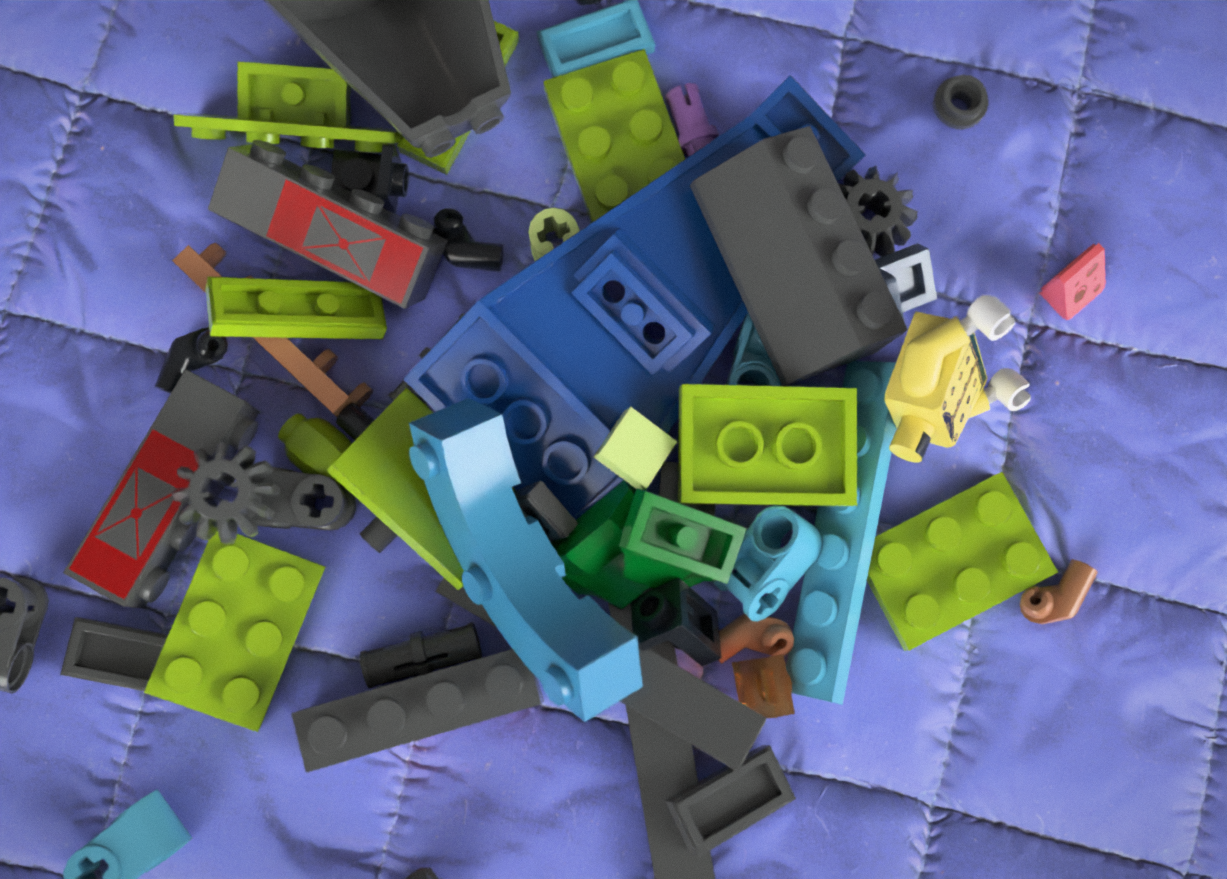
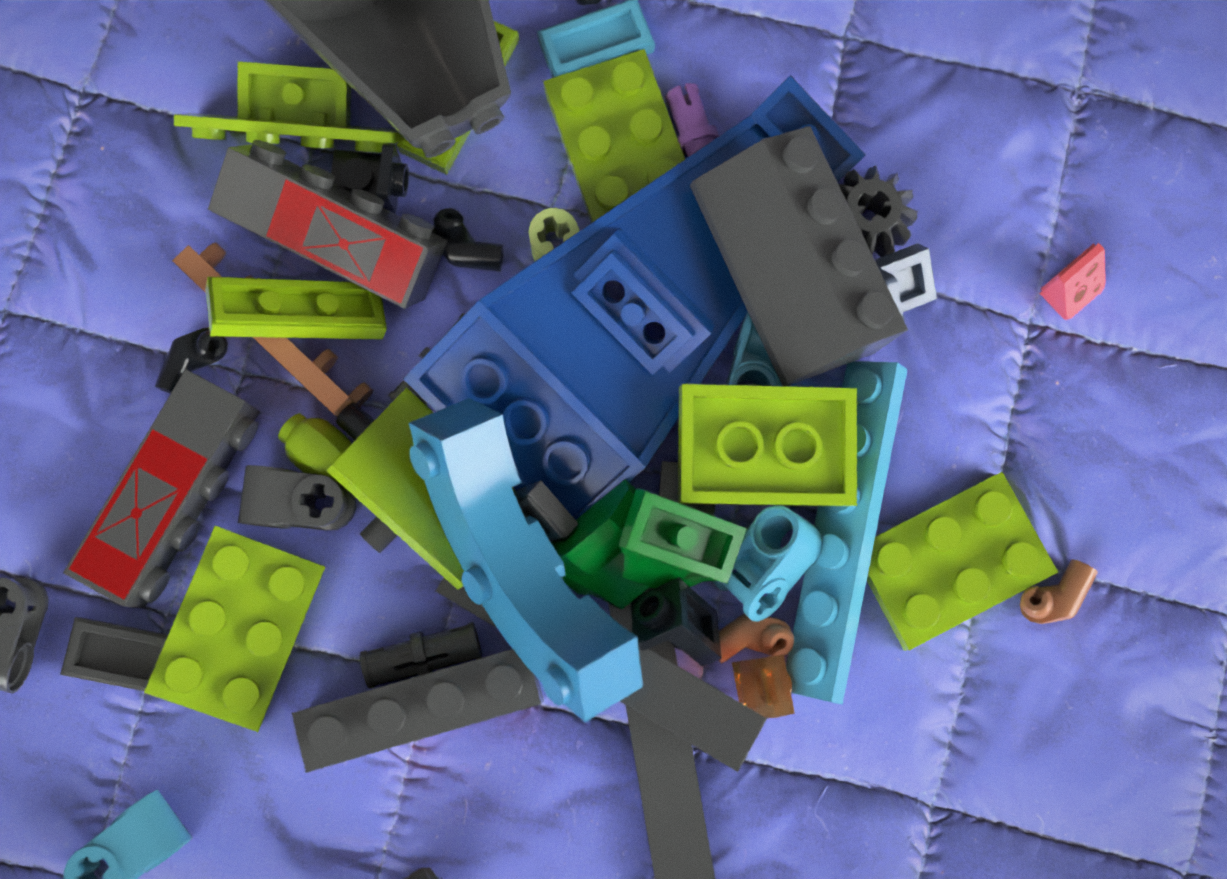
(226, 515): dark grey gear -> none
(635, 449): yellowish green tile -> none
(730, 801): dark grey tile -> none
(943, 378): light yellow torso -> none
(968, 90): dark grey plate -> none

